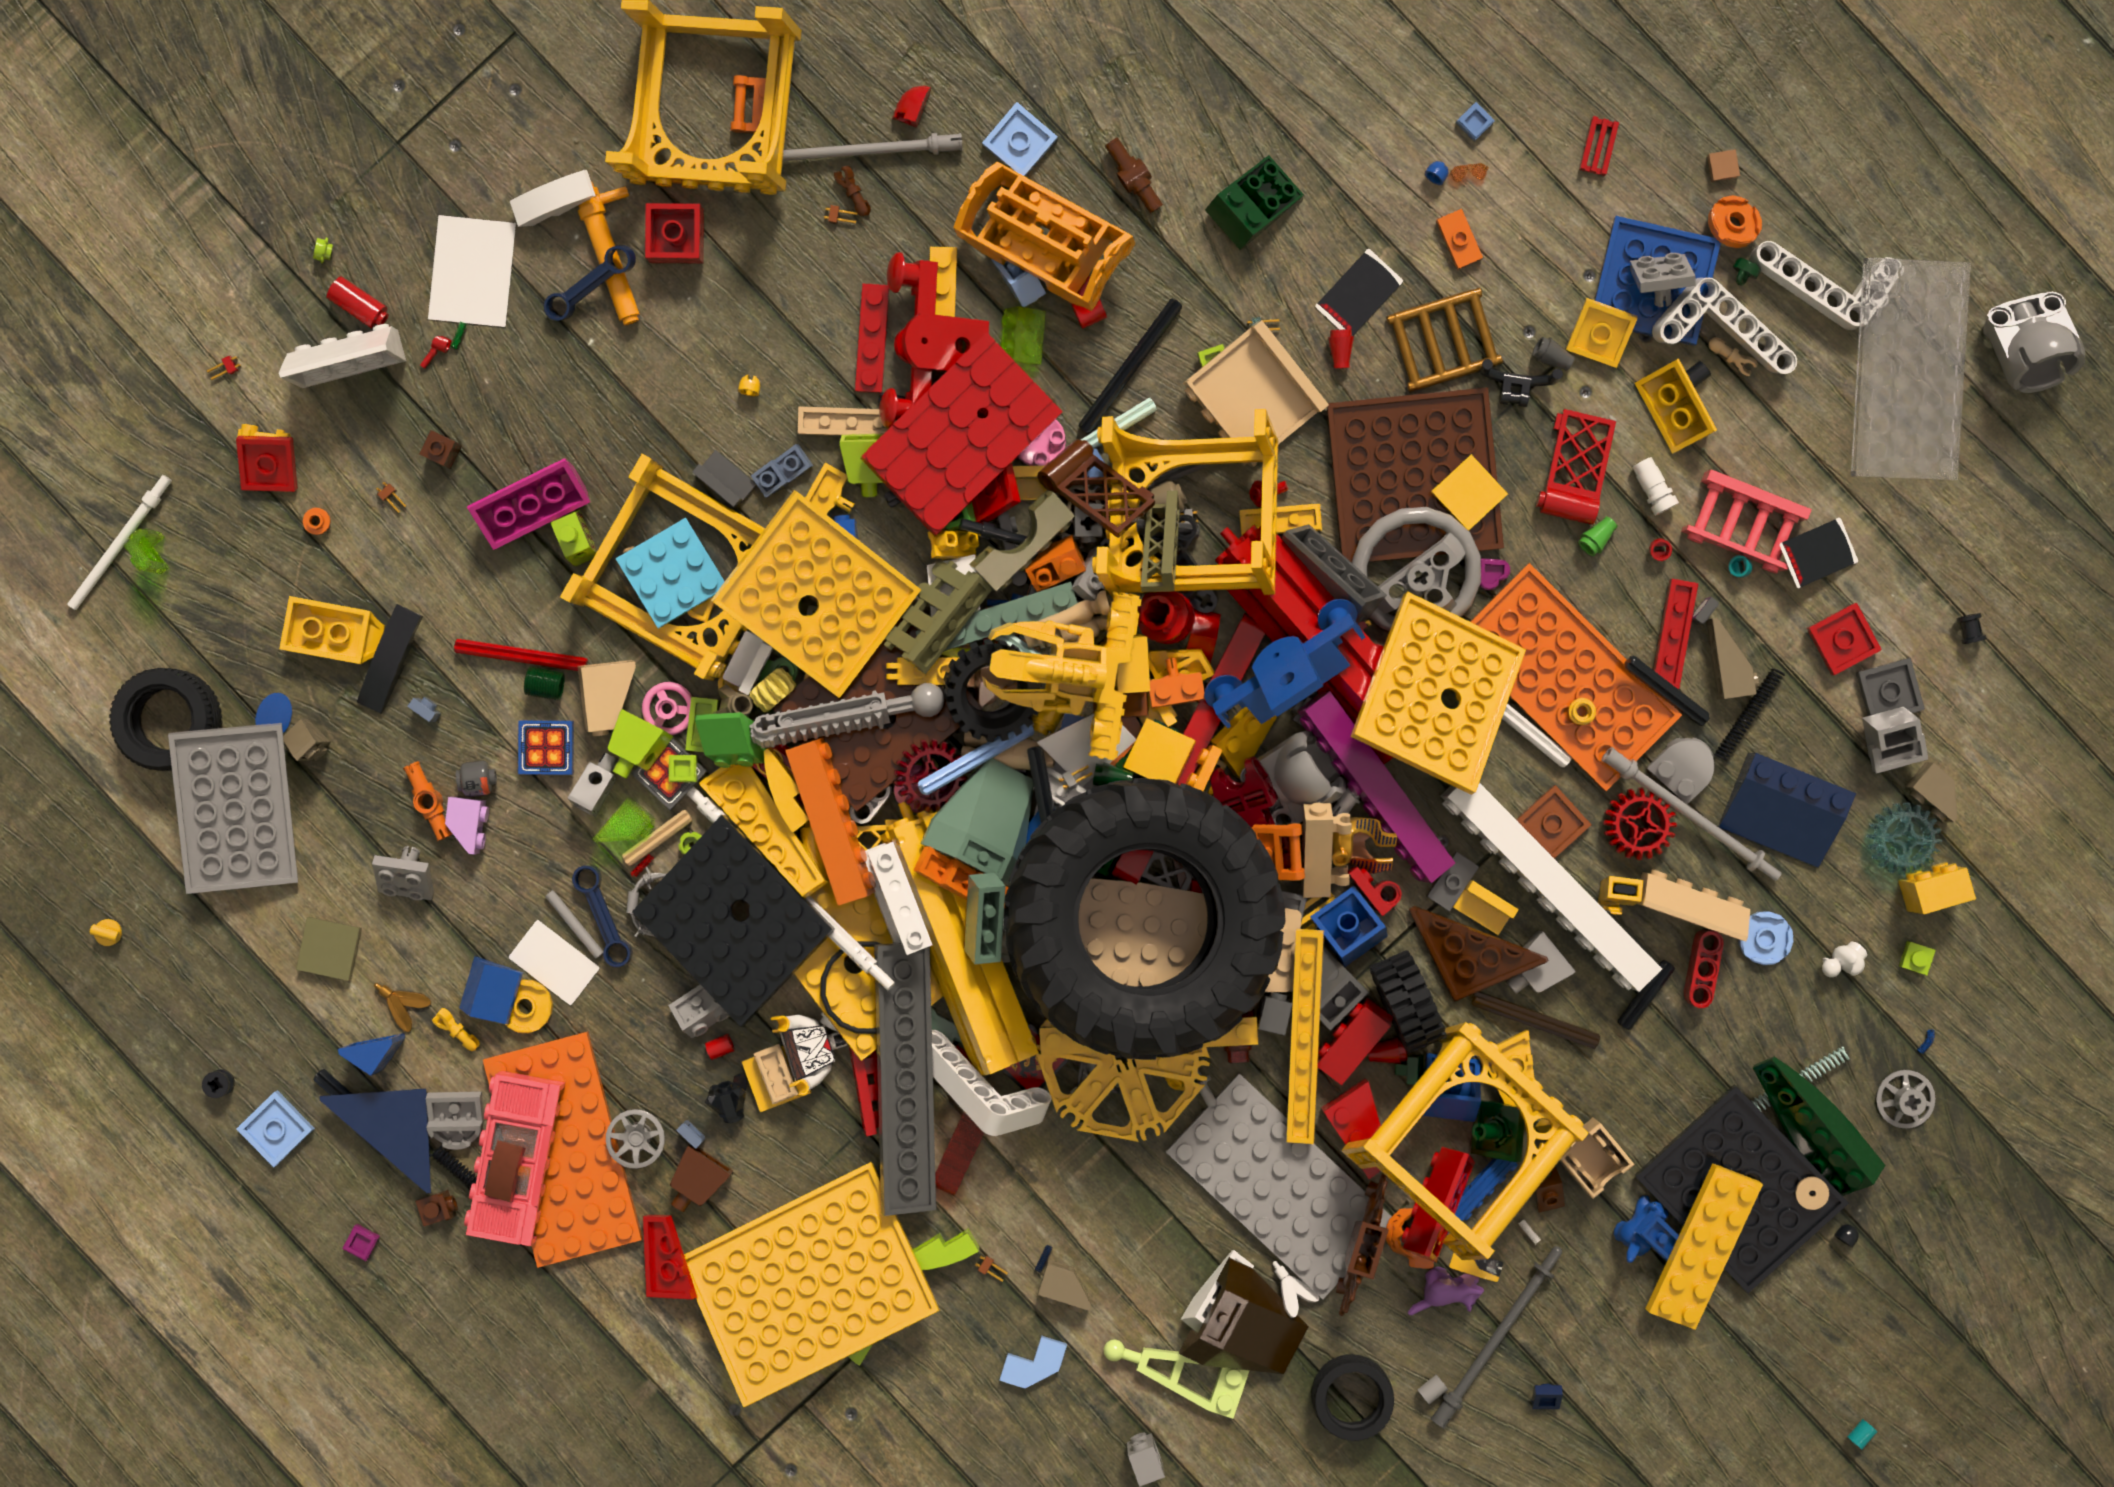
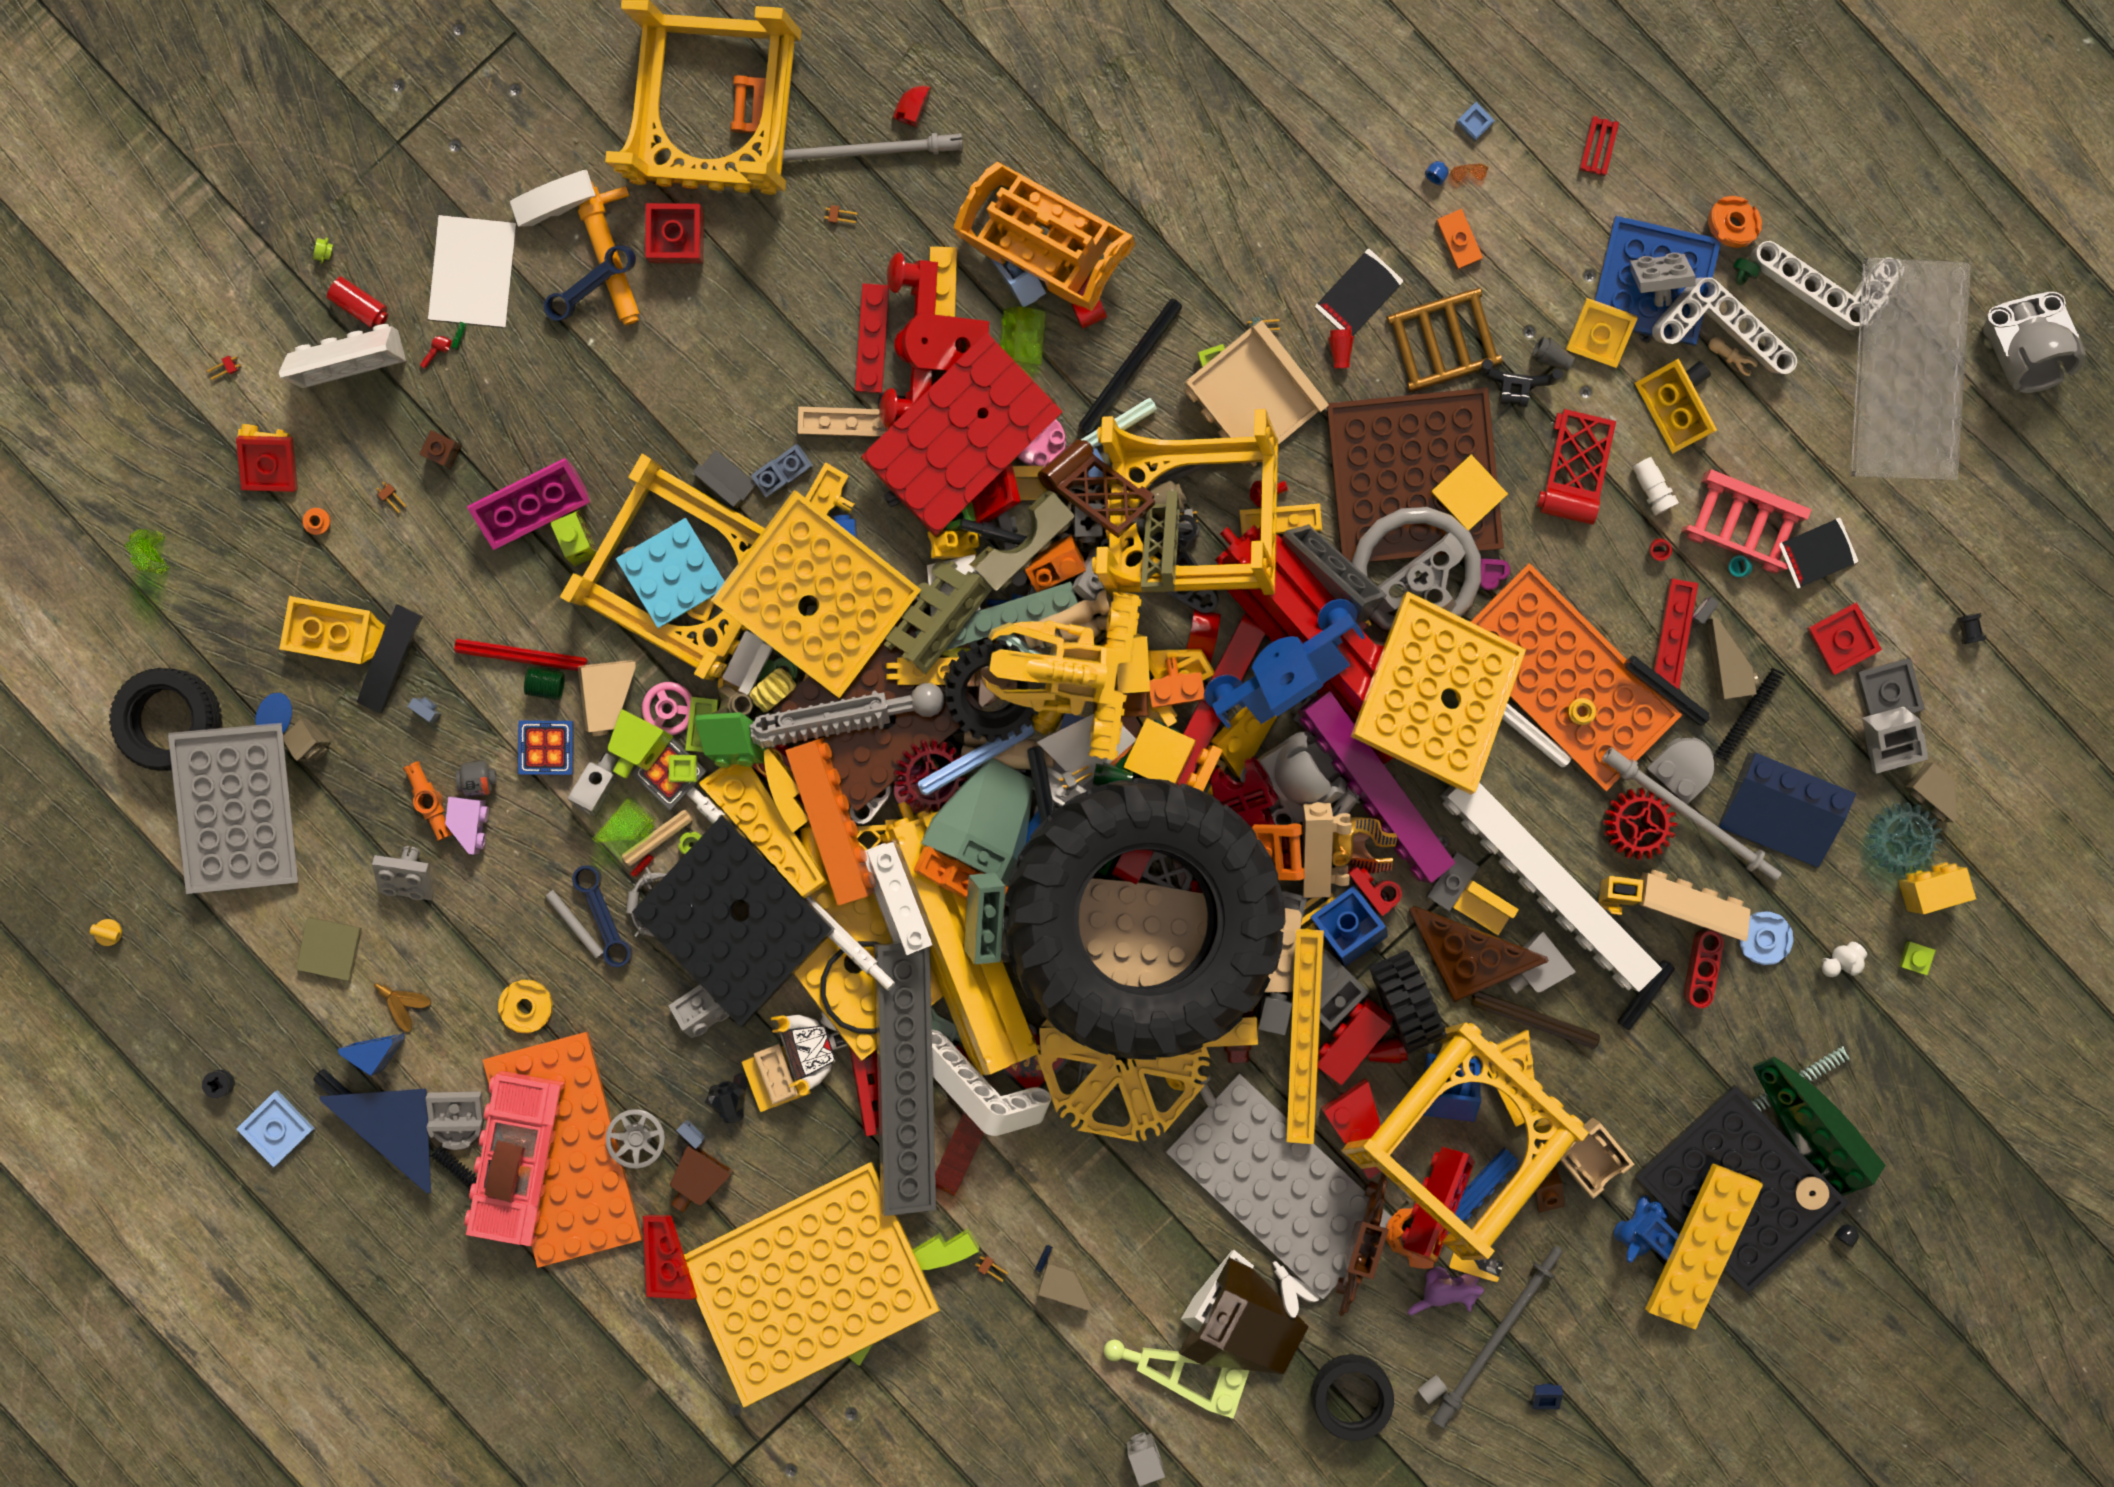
(150, 500): white bar -> none
(361, 1242): magenta tile -> none
(437, 1207): reddish brown bracket -> none
(446, 1021): yellow piece -> none
(490, 991): blue slope -> none
(554, 962): white sticker -> none
(719, 1047): red hinge -> none
(749, 387): yellow hinge -> none
(852, 449): lime torso -> none
(861, 206): reddish brown piece -> none
(1019, 140): light blue tile -> none
(1026, 1372): light blue tile -> none
(1133, 175): reddish brown pin -> none
(1177, 622): red piece -> none
(1253, 202): dark green slope -> none
(1412, 1068): dark green tile -> none
(1493, 1130): dark green plate -> none
(1528, 1229): white leg -> none
(1553, 821): dark orange tile -> none
(1596, 538): bright green cone -> none
(1723, 165): medium nougat tile -> none
(1862, 1434): teal hinge -> none
(1907, 1099): light grey wheel -> none
(1929, 1033): blue leg -> none

